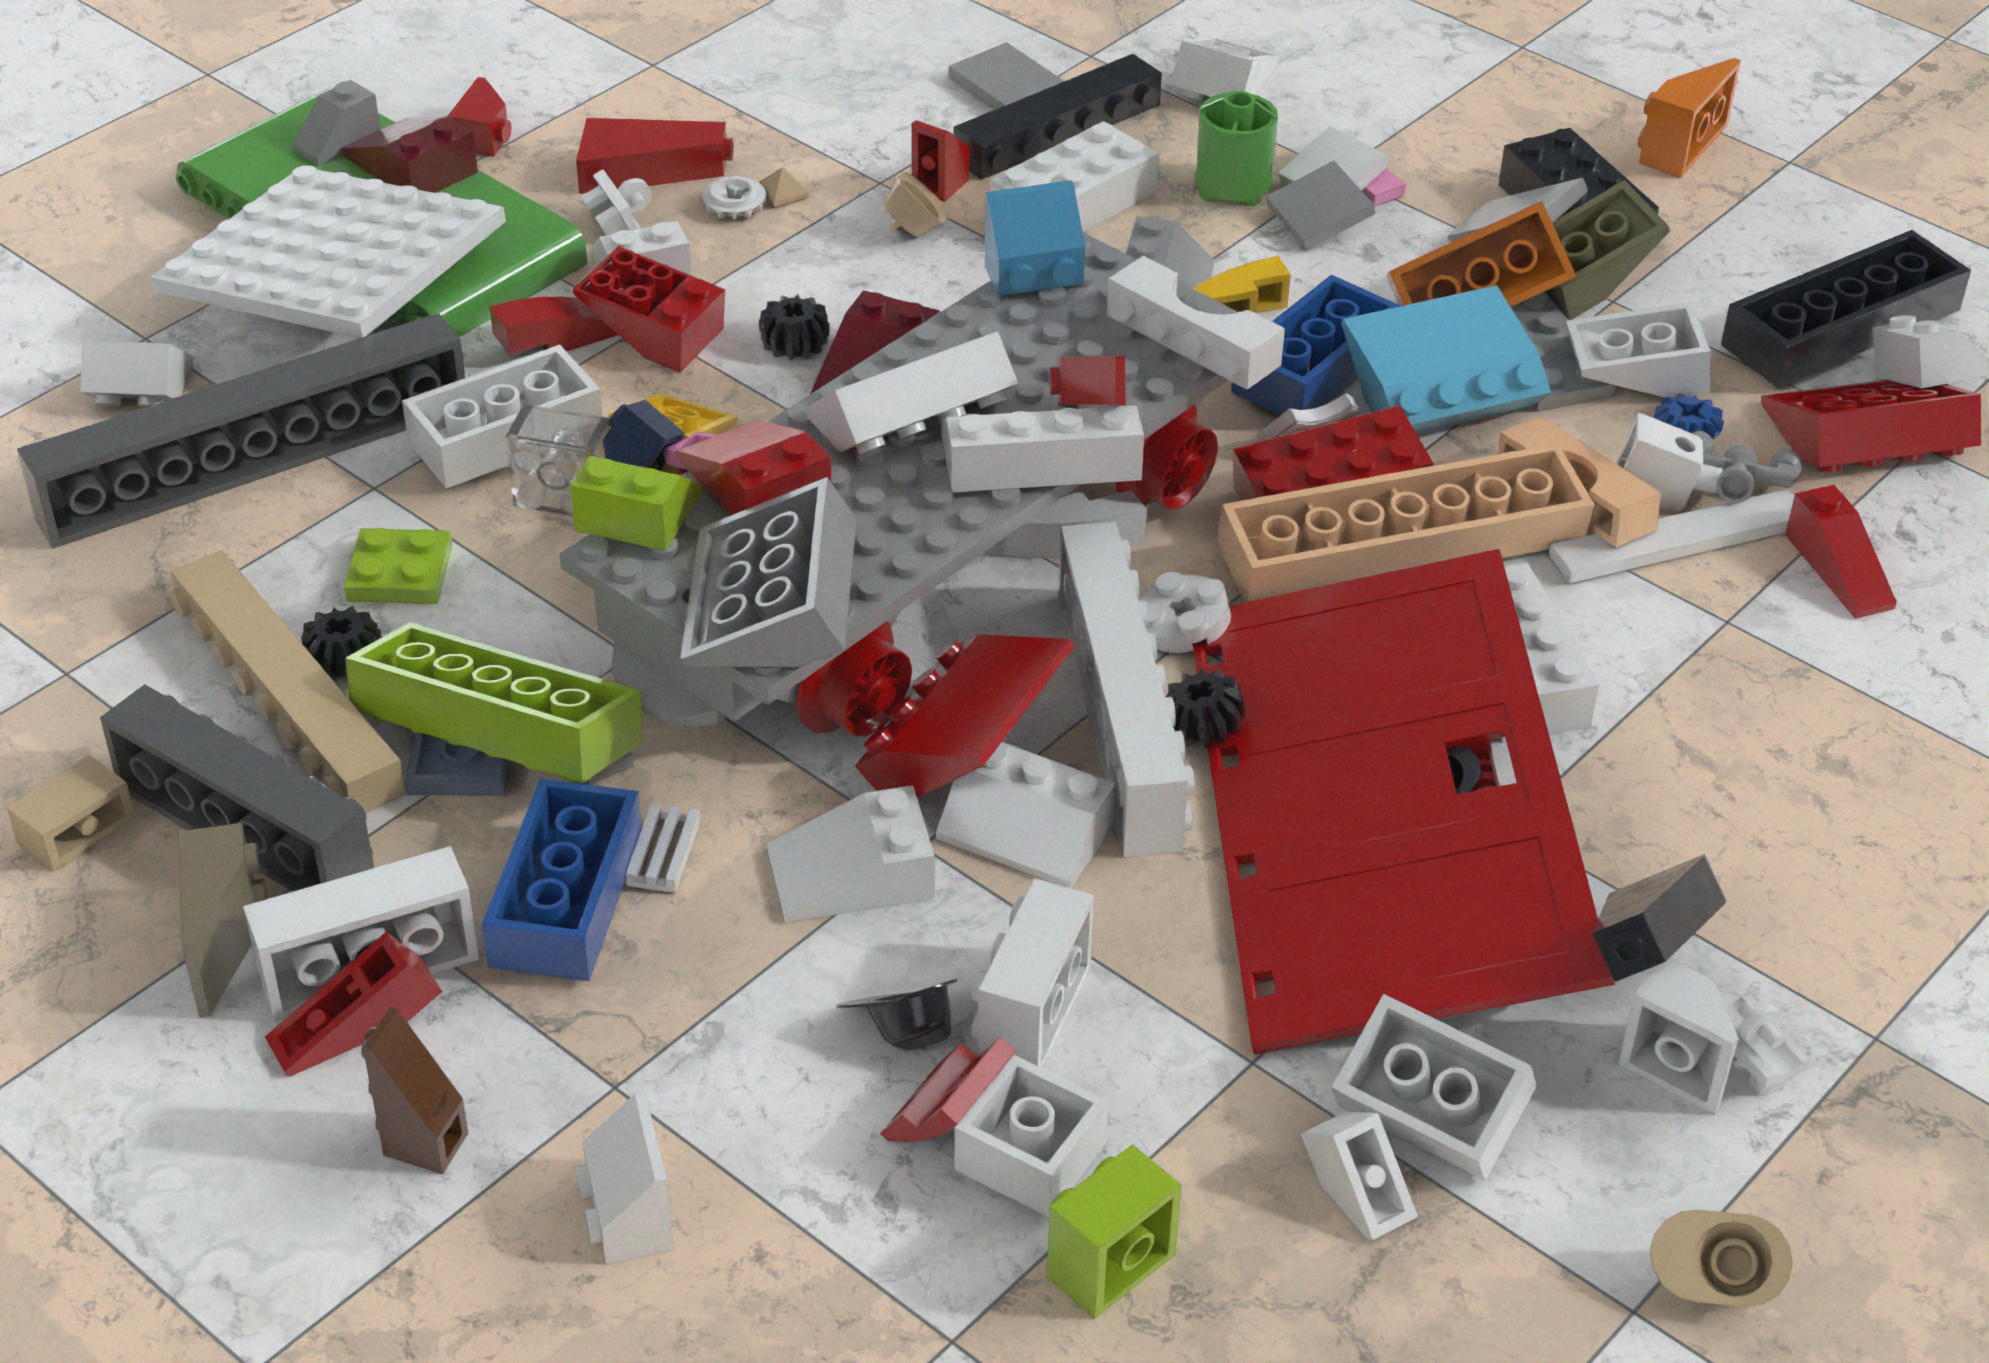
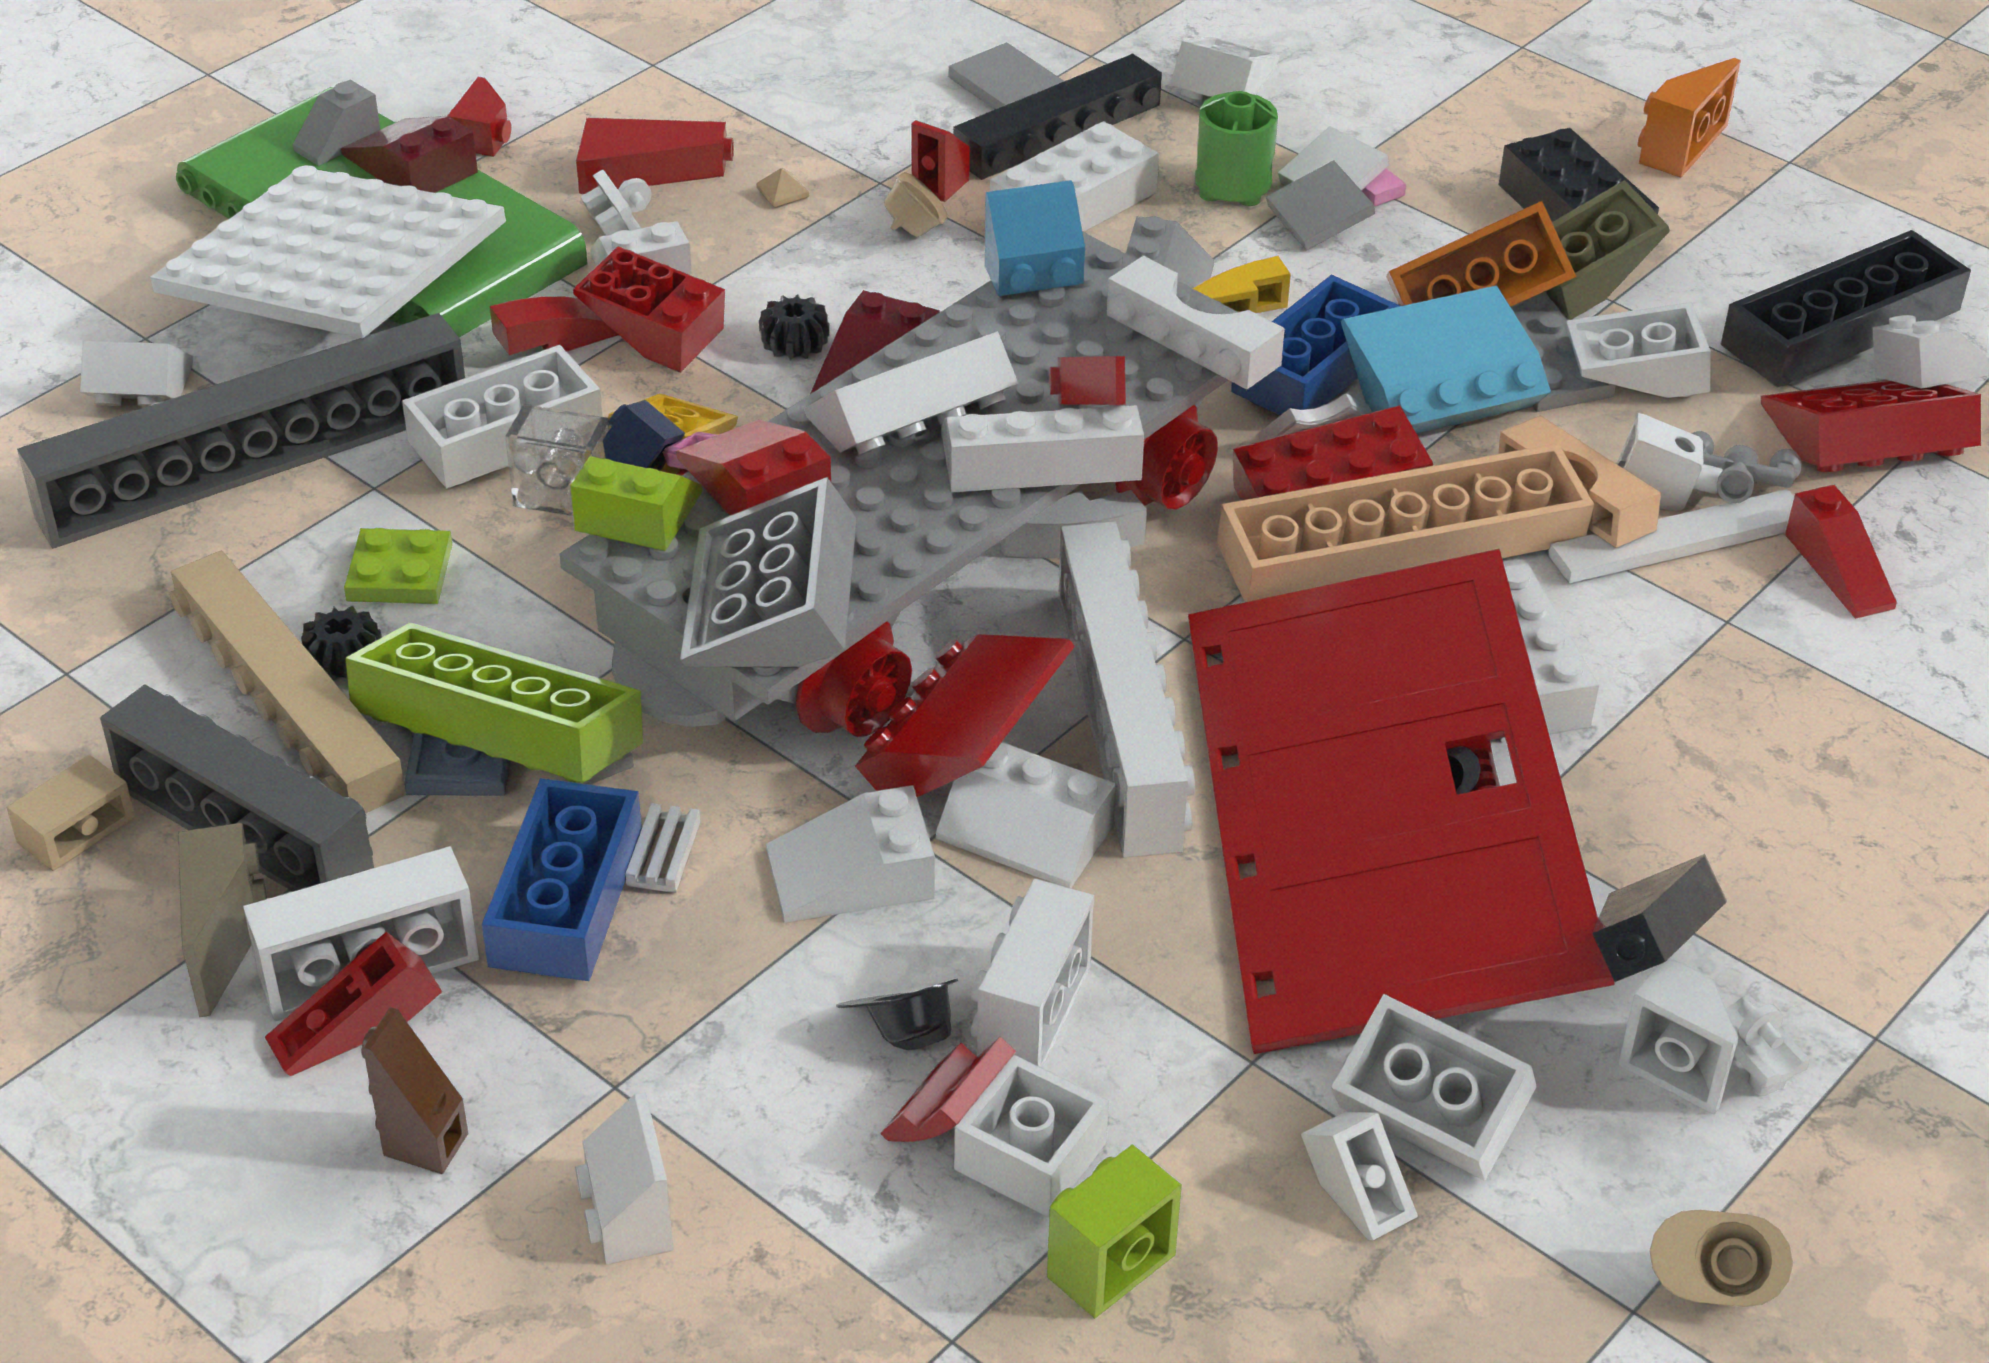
(743, 194): white gear -> none
(1205, 605): white plate -> none
(1207, 707): black gear -> none
(1556, 199): light grey tile -> none
(1697, 413): blue gear -> none

